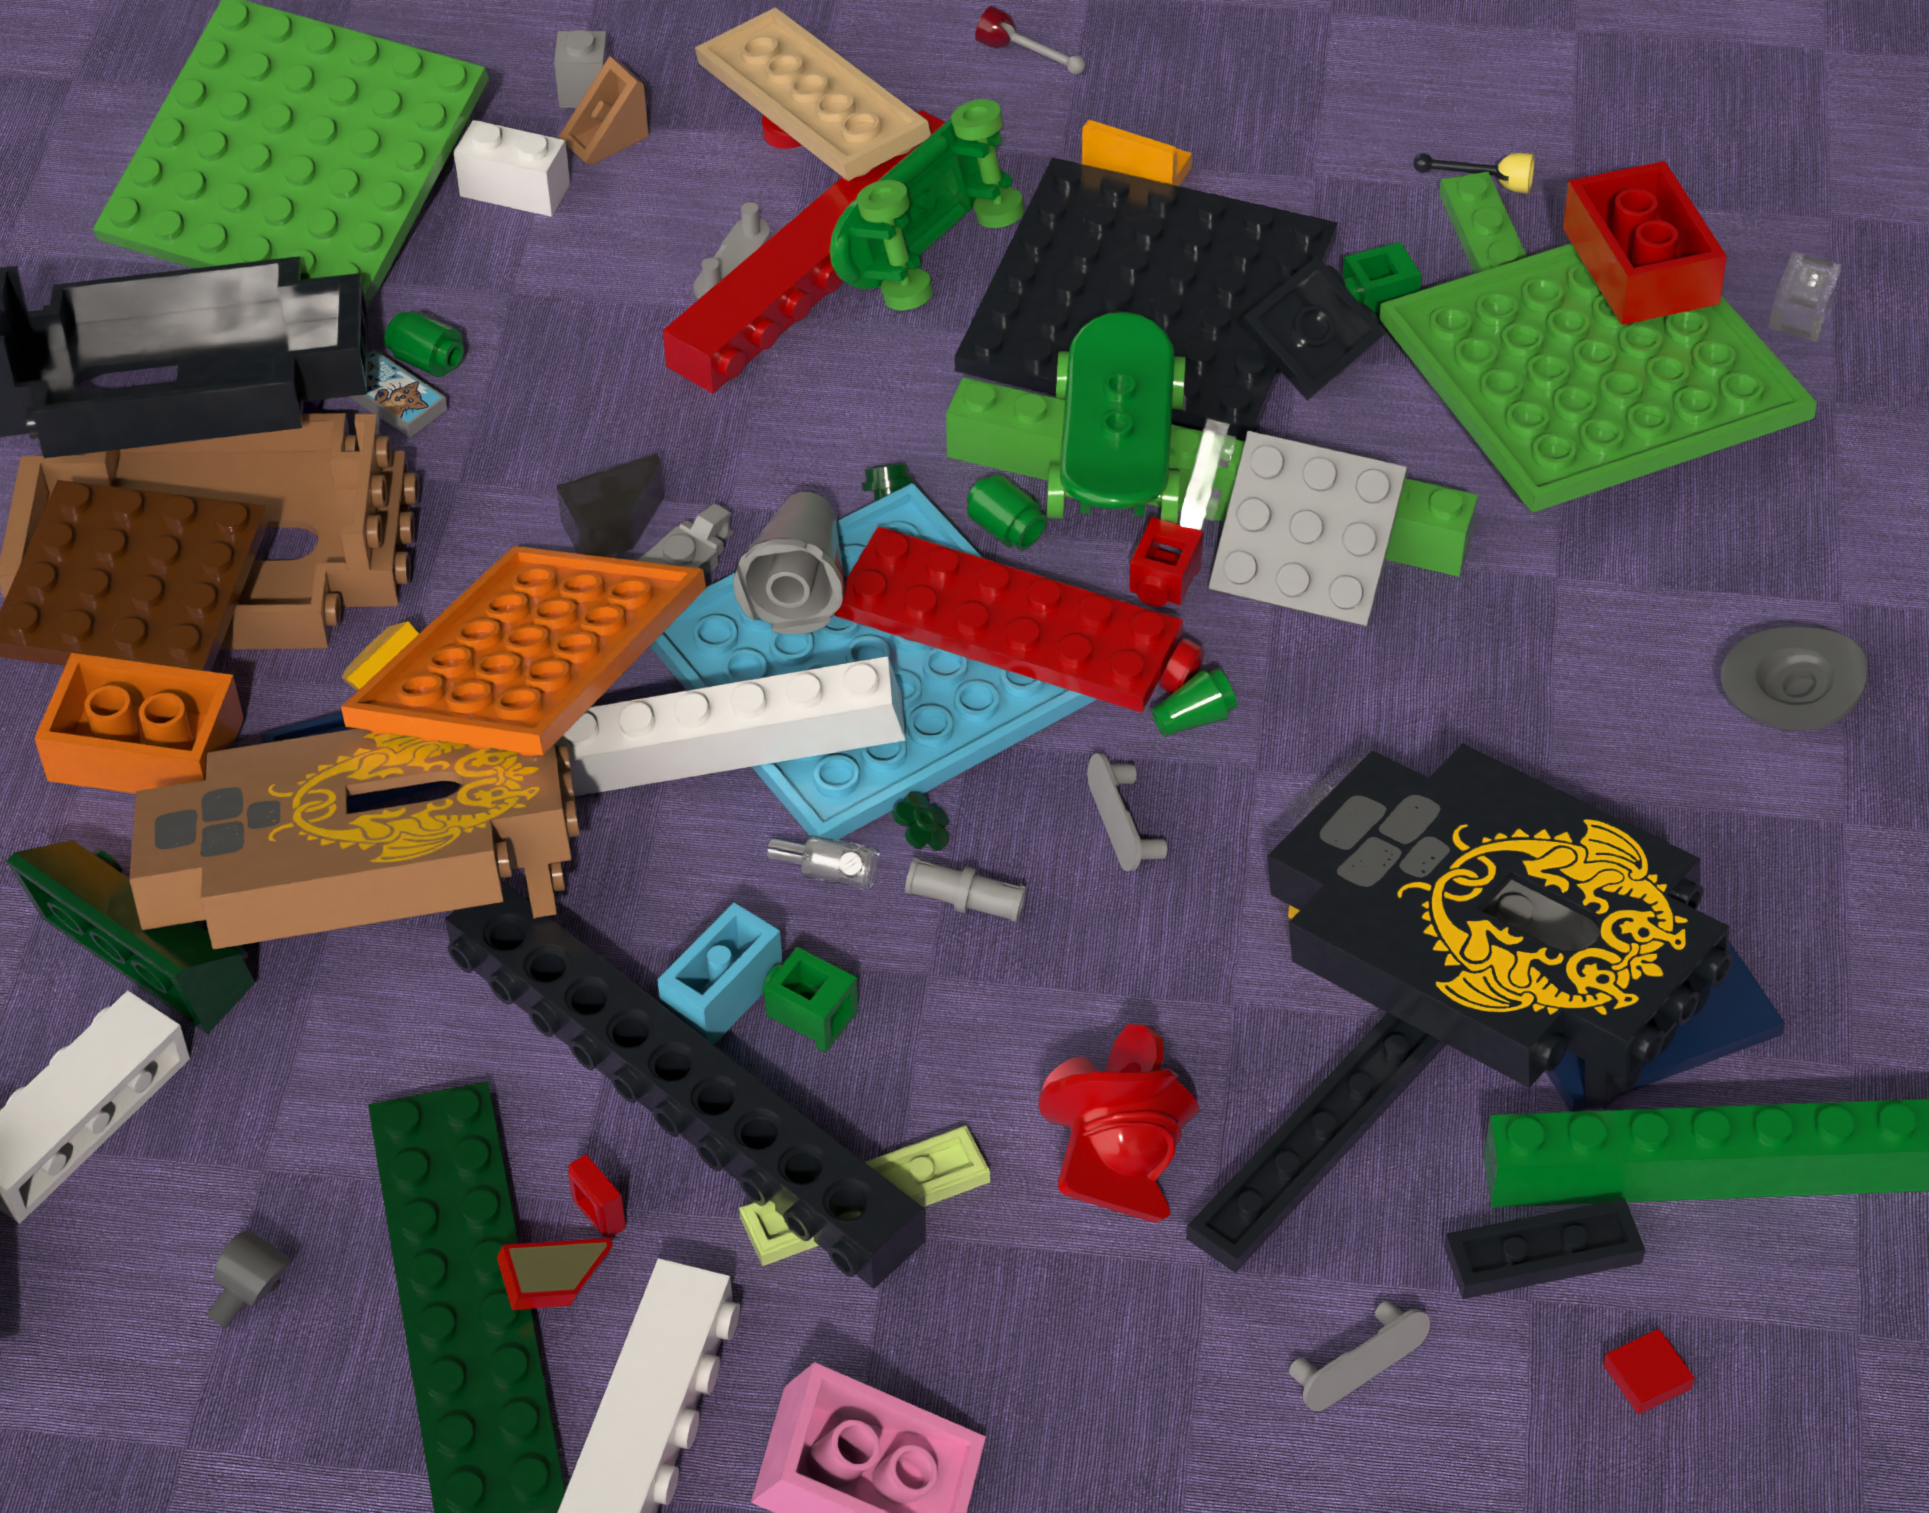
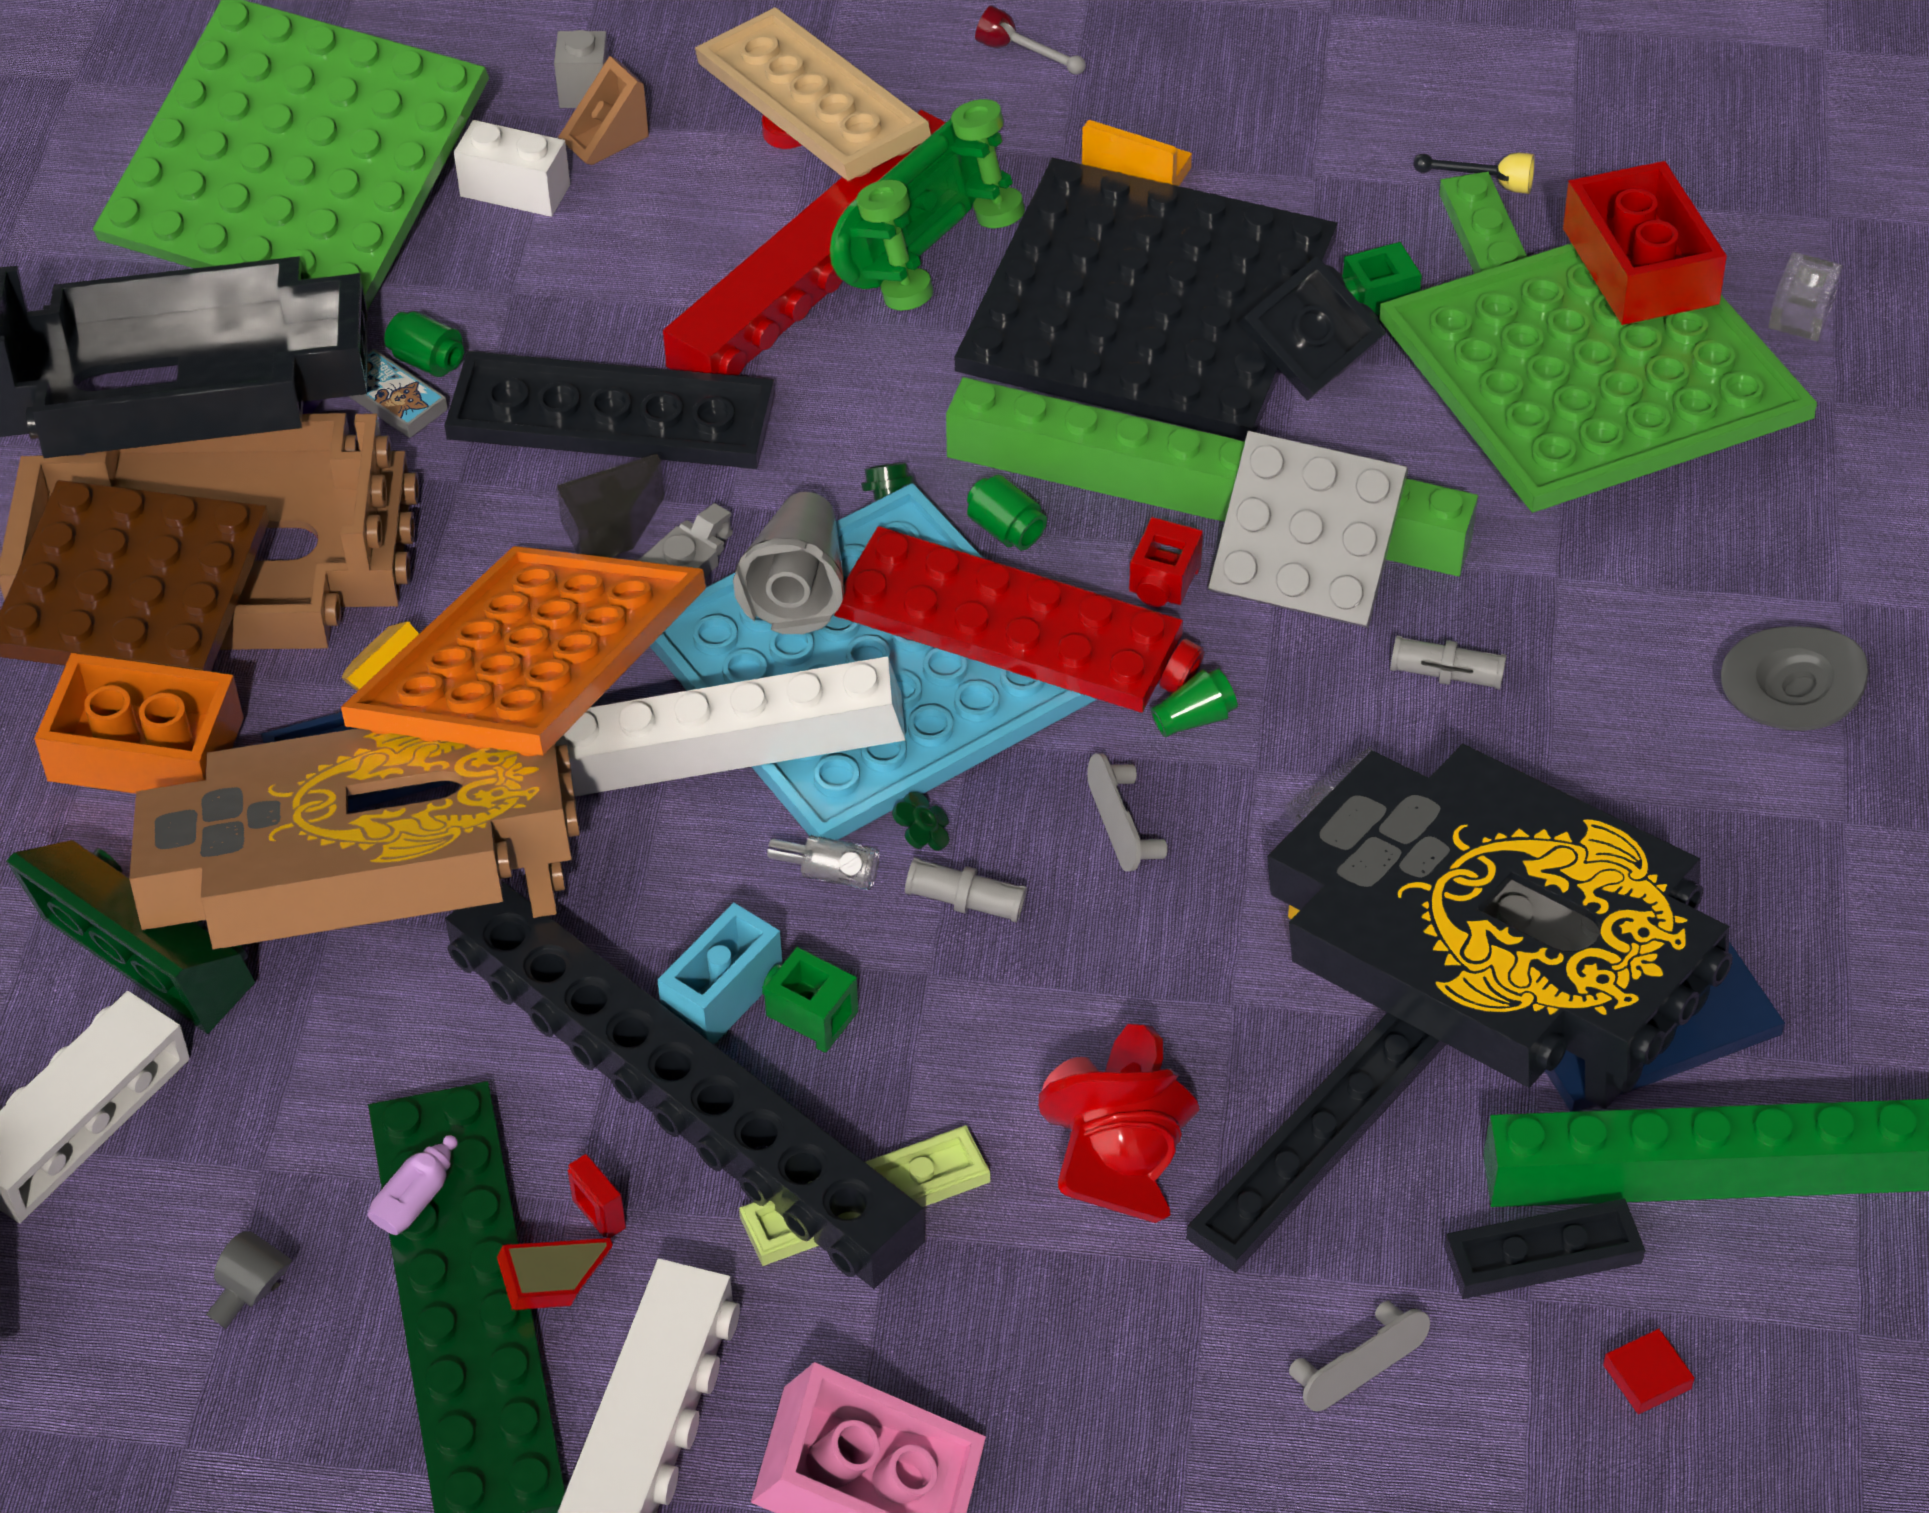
(412, 1188): none -> lavender piece
(610, 409): none -> black plate
(738, 245): light grey piece -> none
(1117, 418): green piece -> none
(1213, 451): clear plate -> none
(1448, 662): none -> light grey pin

